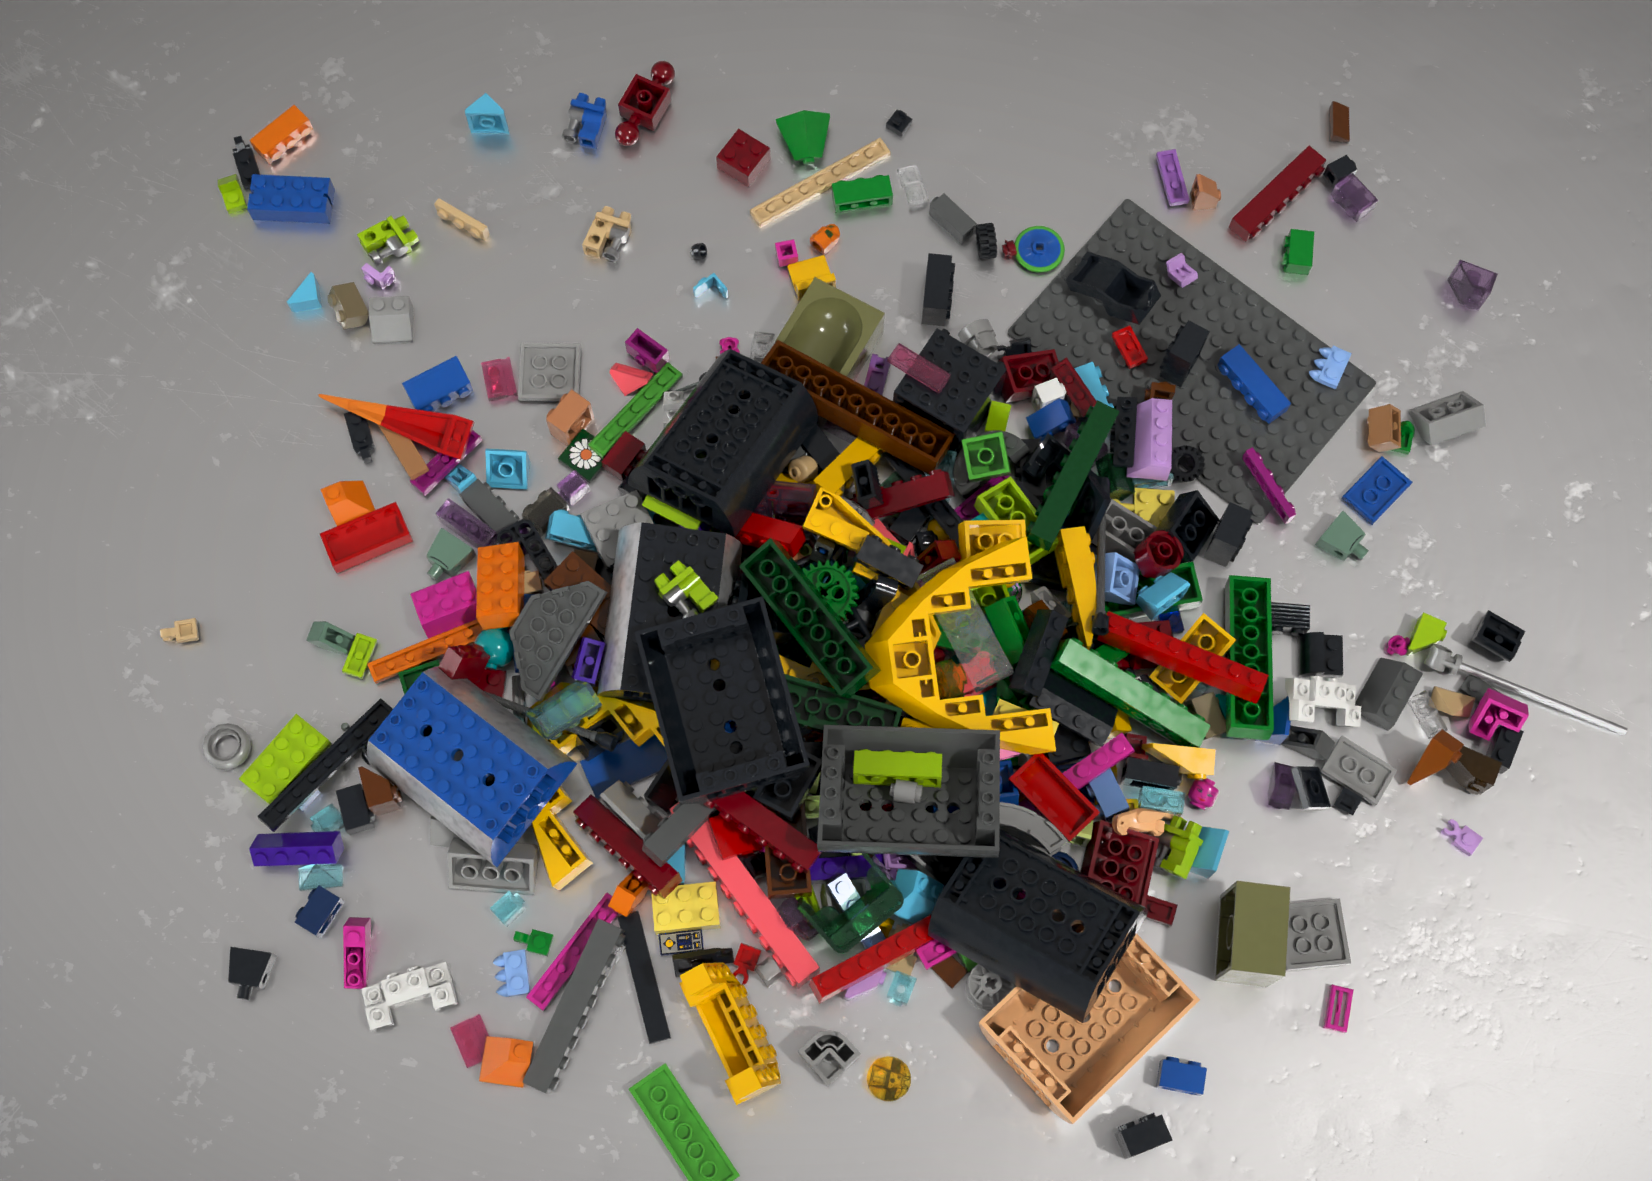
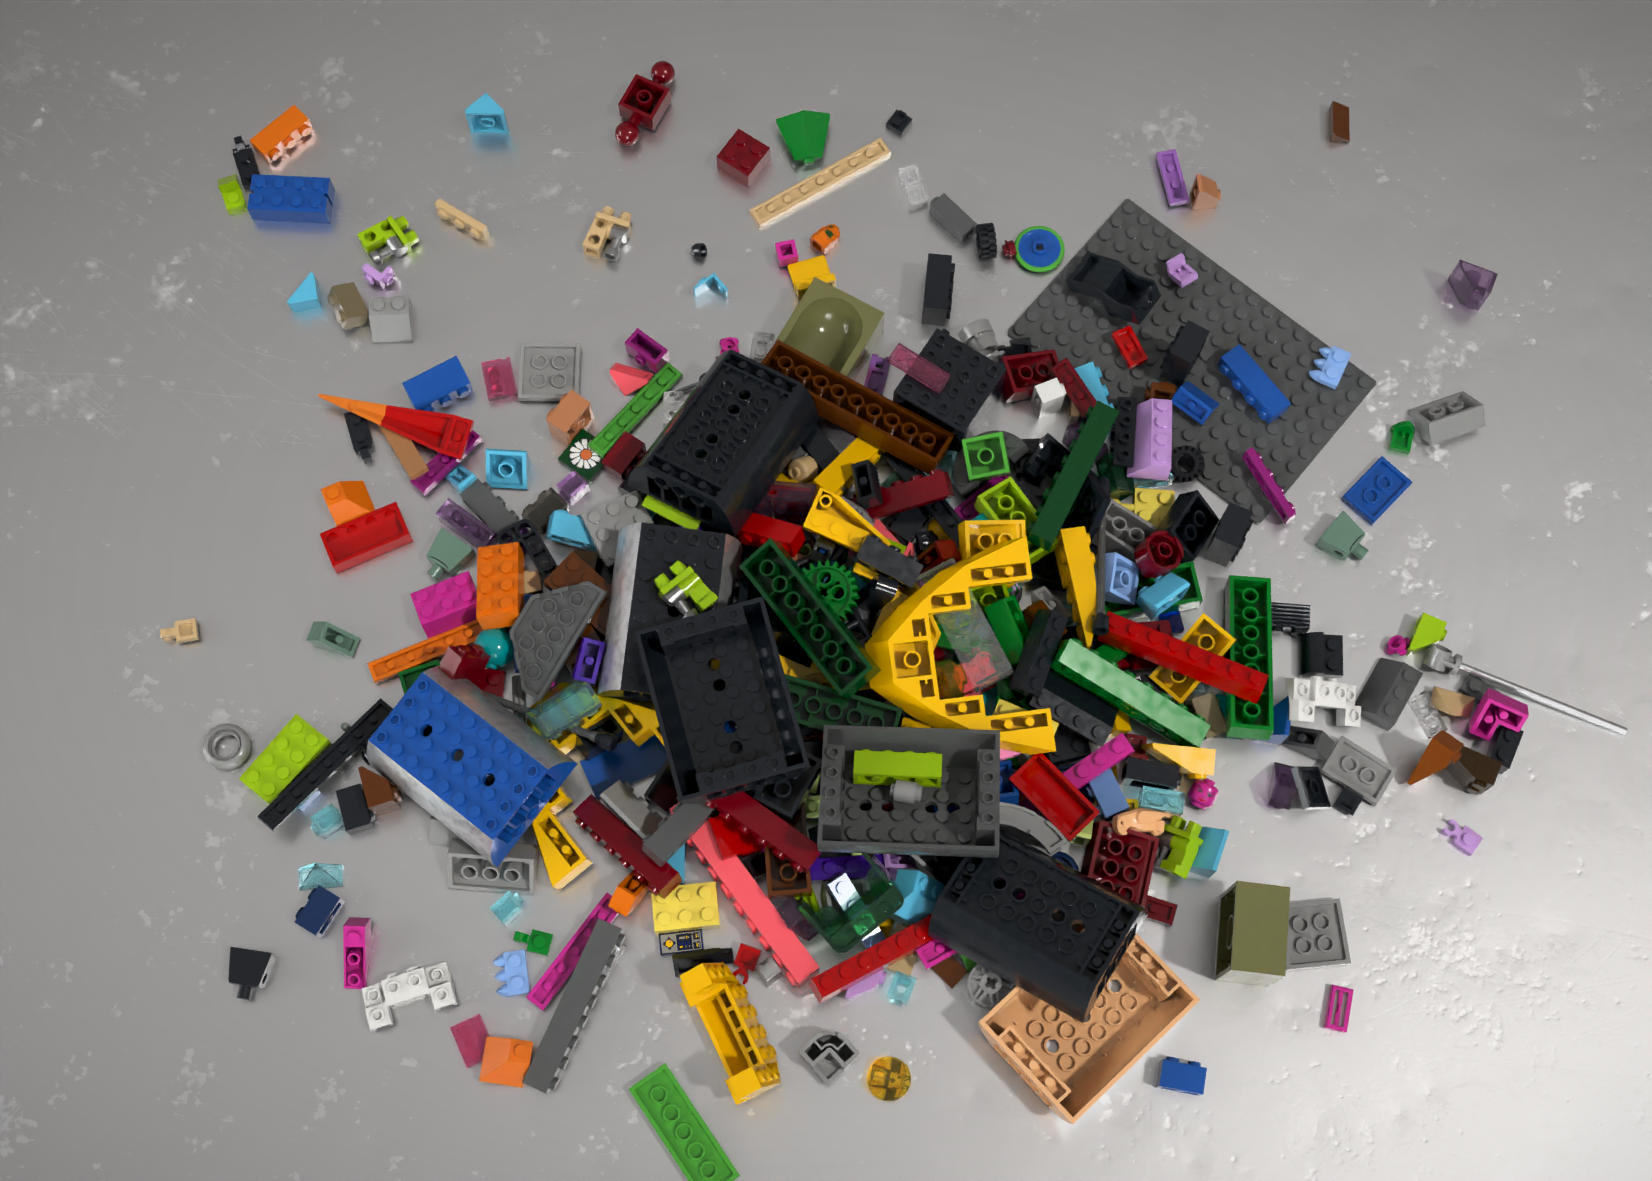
(296, 848): dark purple brick -> none
(359, 655): lime plate -> none
(590, 116): blue hips -> none
(644, 978): black tile -> none
(862, 193): green brick -> none
(998, 416): lime slope -> none
(1051, 419): blue brick -> none
(1143, 1136): black brick -> none
(1194, 402): none -> blue panel
(1277, 193): dark red brick -> none
(1299, 251): green brick -> none
(1339, 170): black brick -> none
(1354, 197): clear purple brick -> none
(1384, 428): medium nougat brick -> none
(1498, 636): black brick -> none

